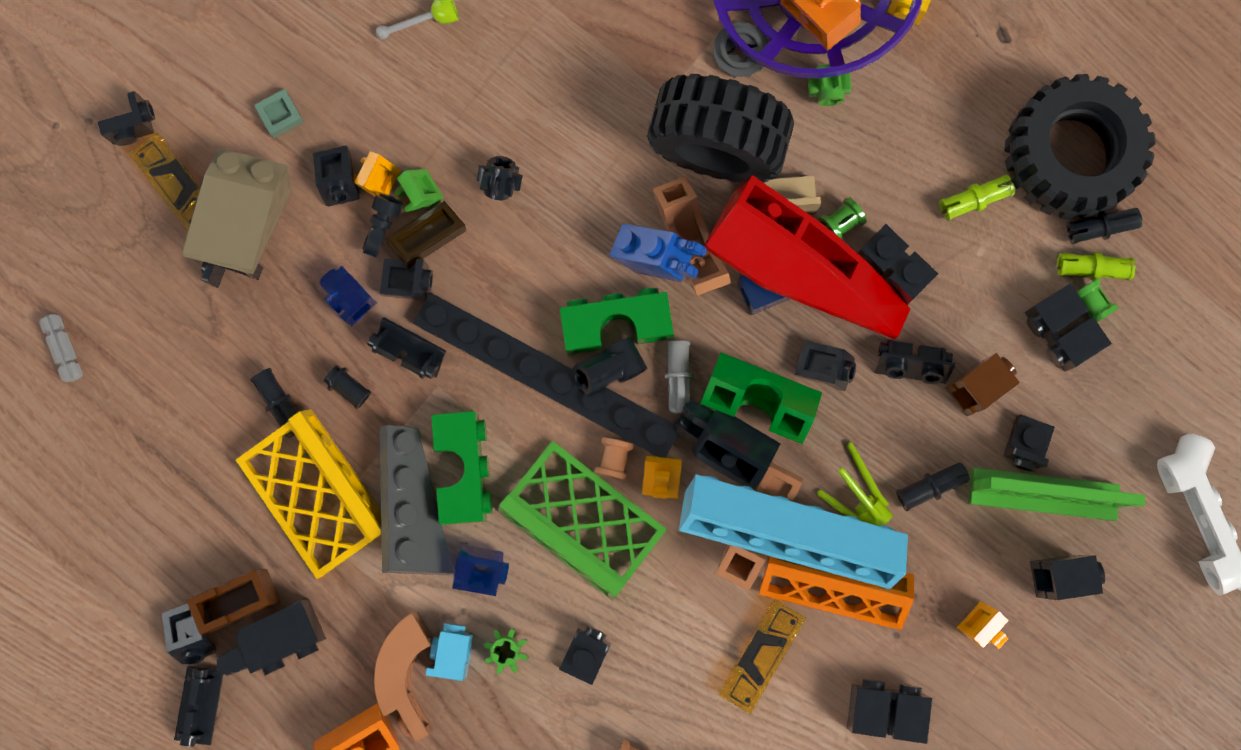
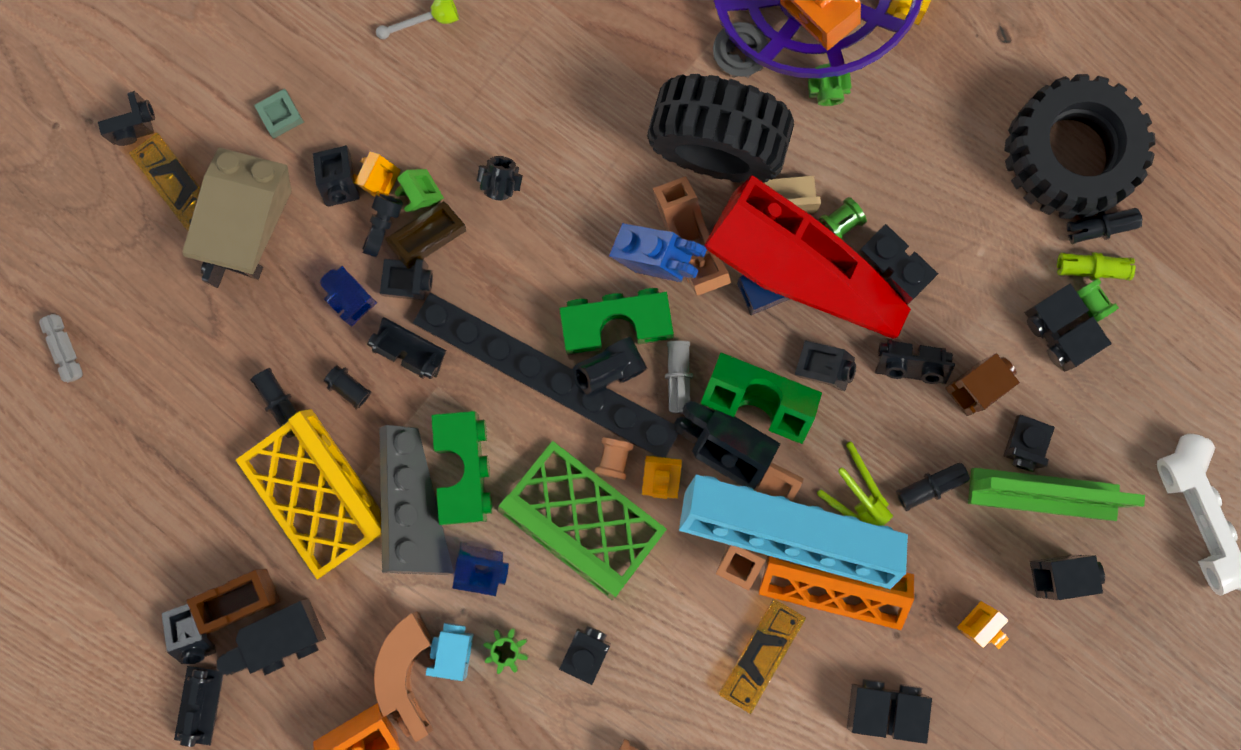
(977, 197): lime pin -> none

